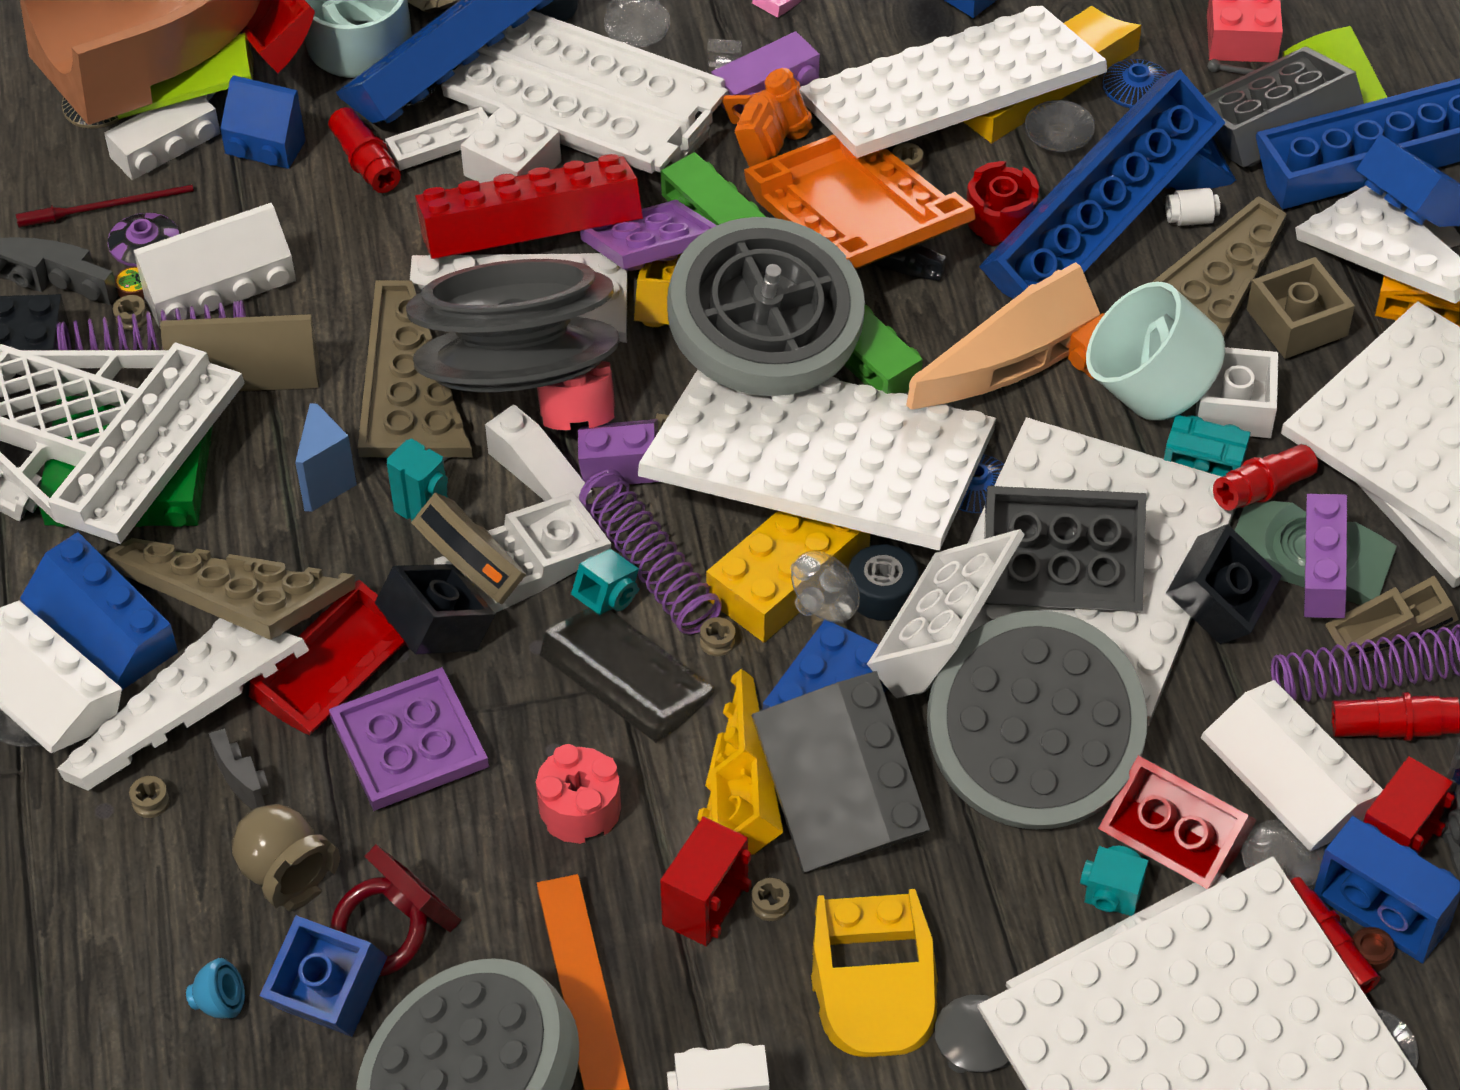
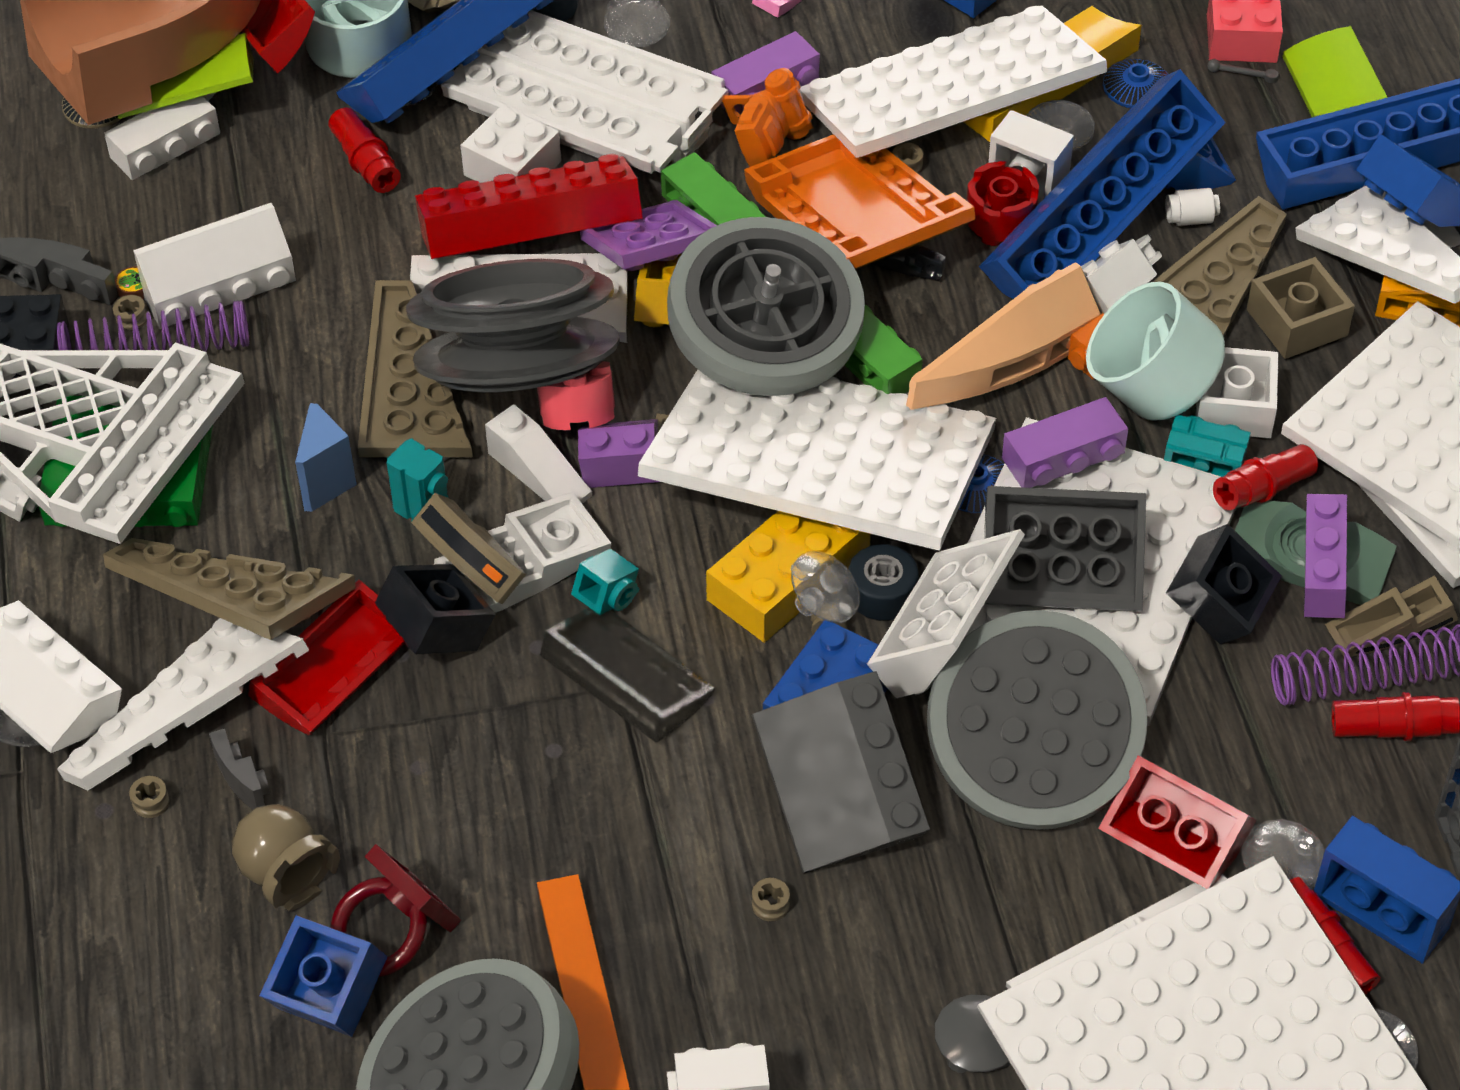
(55, 213): dark red piece -> none
(98, 612): blue slope -> none
(138, 232): dish -> none
(217, 990): dark azure brick -> none
(262, 122): blue slope -> none
(265, 349): dark tan slope -> none
(408, 738): medium lavender plate -> none
(434, 139): white plate -> none
(578, 793): coral brick -> none
(693, 604): medium lavender piece -> none
(705, 881): red container -> none
(710, 643): dark tan bush -> none
(723, 51): clear tile -> none
(739, 775): yellow wedge -> none
(875, 1006): yellow slope -> none
(1033, 145): none -> white brick
(1064, 443): none -> medium lavender brick
(1114, 879): teal brick -> none
(1120, 270): none -> white brick
(1280, 94): dark grey slope -> none
(1291, 764): white slope -> none
(1375, 946): copper tile -> none
(1412, 805): red container -> none

